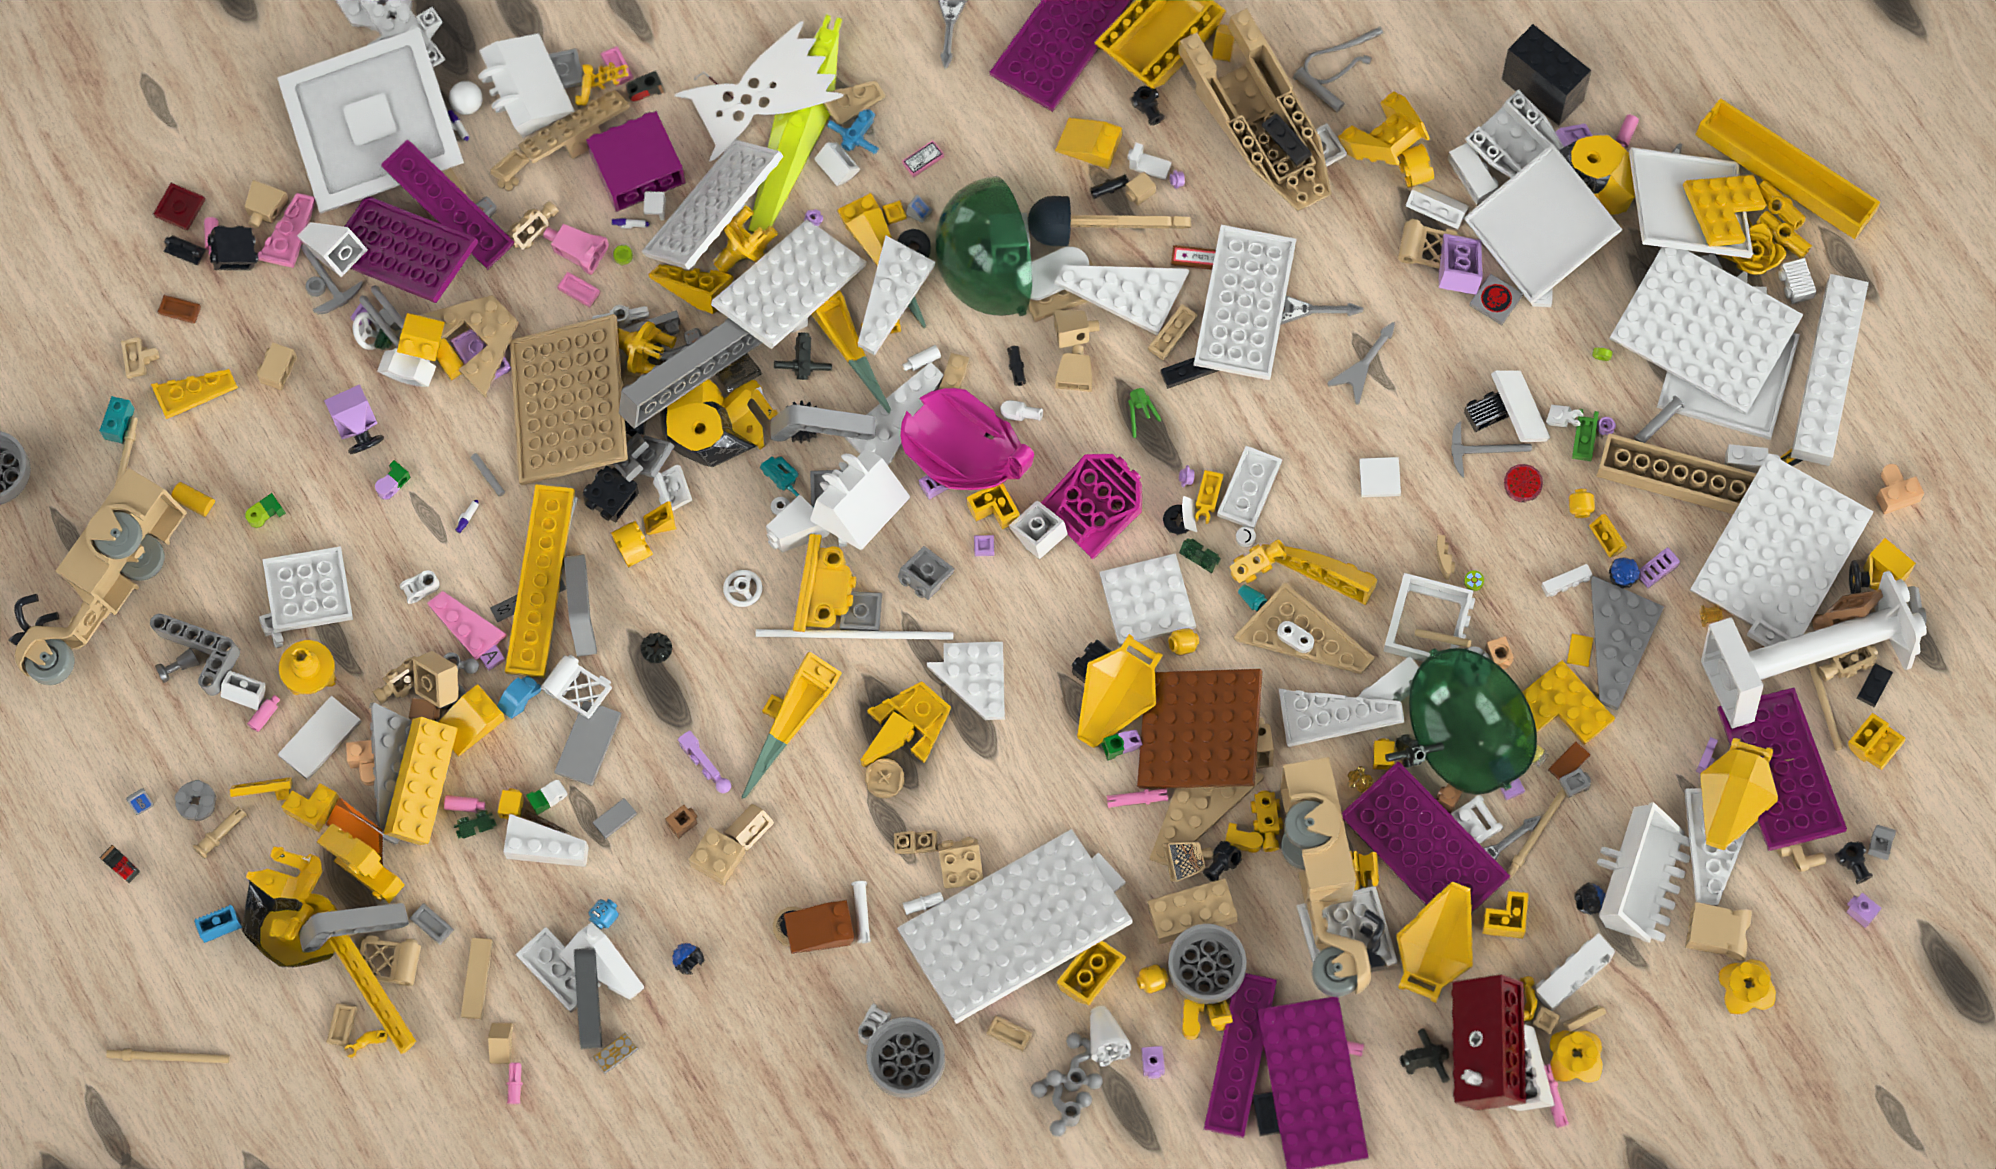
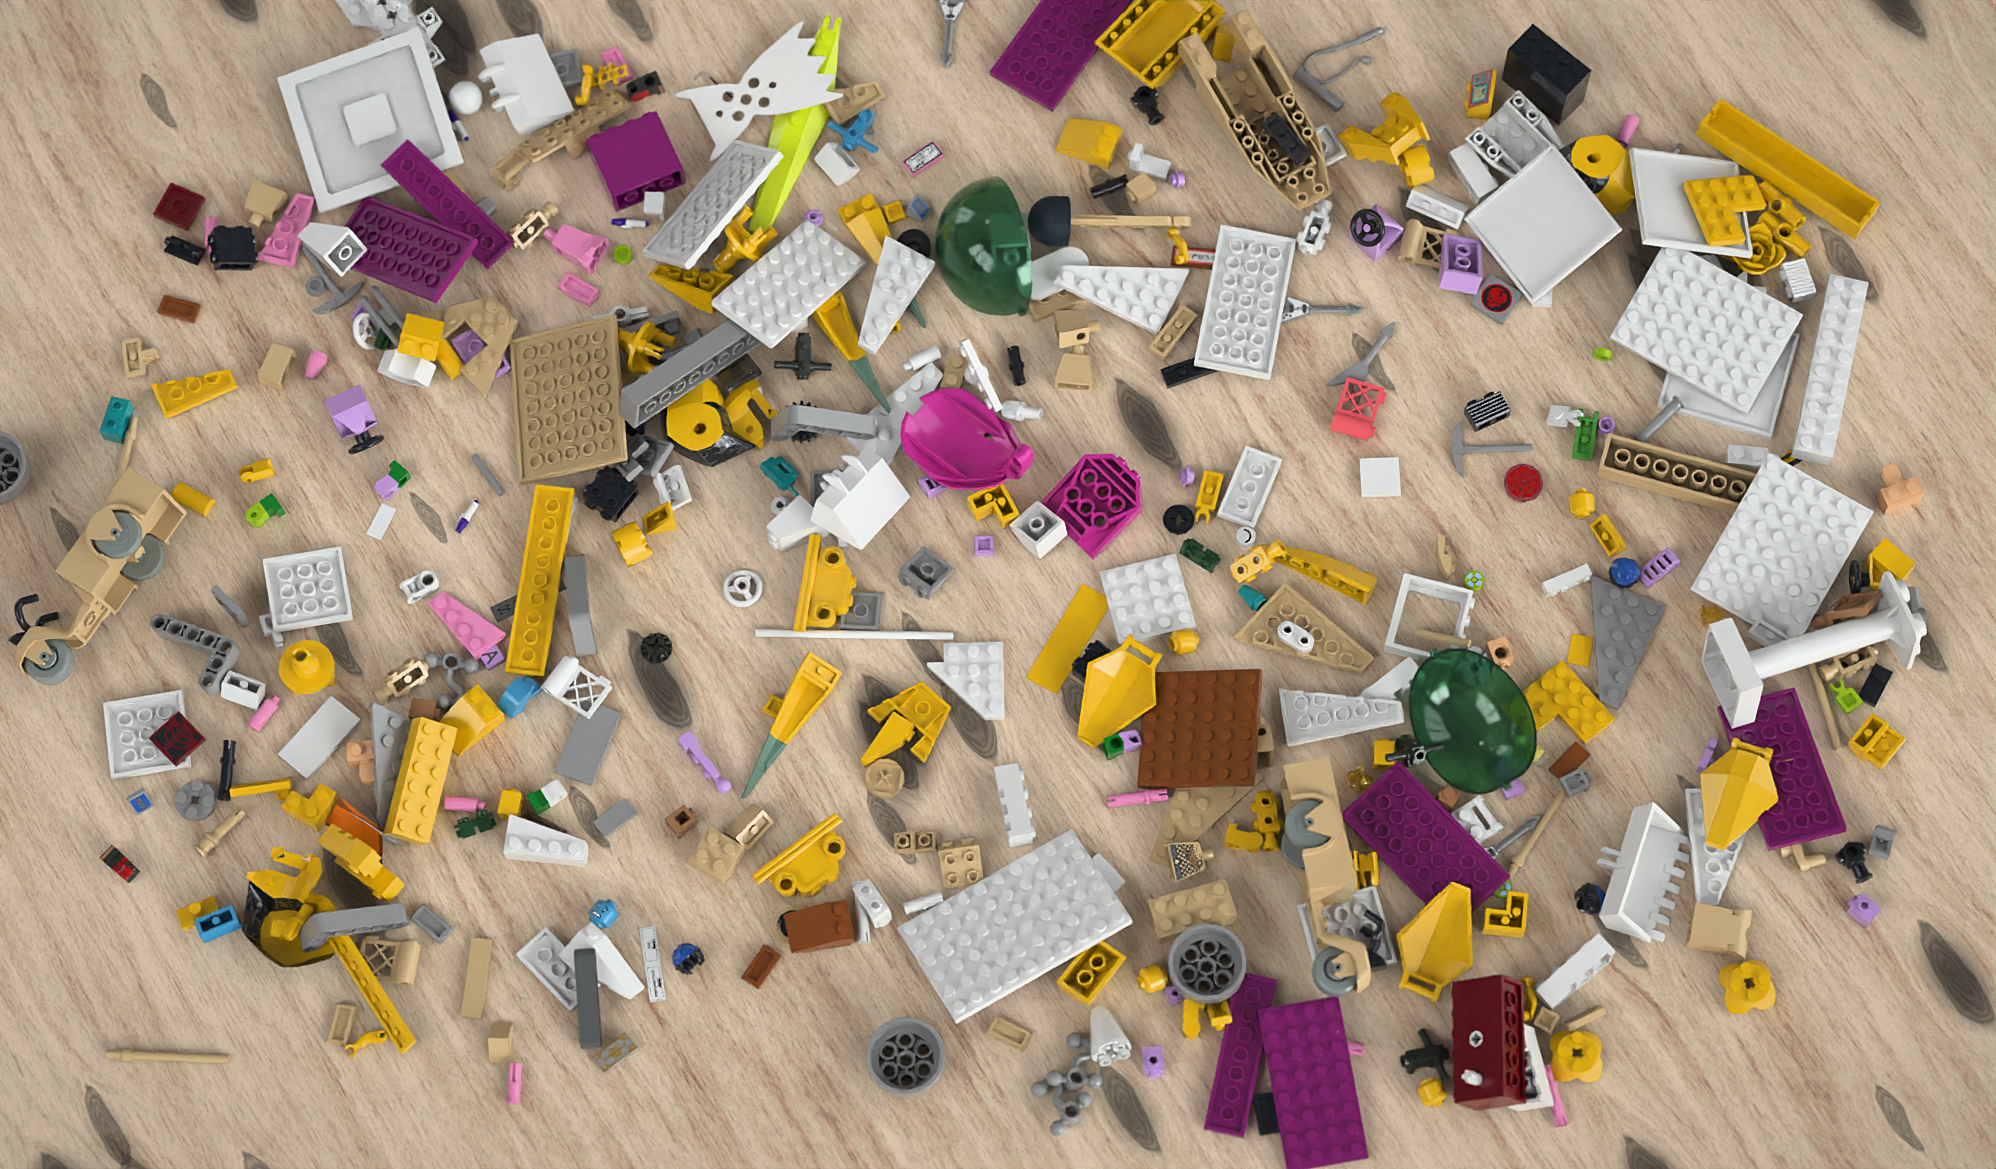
(128, 732): none -> white plate
(177, 738): none -> tile
(184, 661): flat silver piece -> none
(195, 910): none -> yellow tile
(226, 769): none -> black pin
(230, 606): none -> light grey tile
(256, 471): none -> yellow piece
(315, 364): none -> bright pink cone
(381, 521): none -> white sticker
(436, 679): tan brick -> none
(652, 964): none -> white sticker
(761, 966): none -> dark orange tile
(807, 862): none -> yellow brick
(872, 1021): white piece -> none
(873, 903): none -> white bracket
(978, 375): none -> white plate
(1014, 806): none -> white wedge
(1068, 639): none -> yellow sticker
(1140, 400): bright green plant -> none
(1173, 1000): none -> lavender plate
(1183, 255): none -> yellow arm
(1188, 512): white sticker -> none
(1224, 858): black connector -> none
(1311, 233): none -> white brick
(1357, 424): none -> coral piece
(1374, 231): none -> piece
(1431, 1092): none -> yellow head
(1480, 95): none -> slope
(1502, 892): none -> lime tile
(1520, 406): white tile -> none
(1572, 133): lavender plate -> none
(1847, 699): none -> lime plate

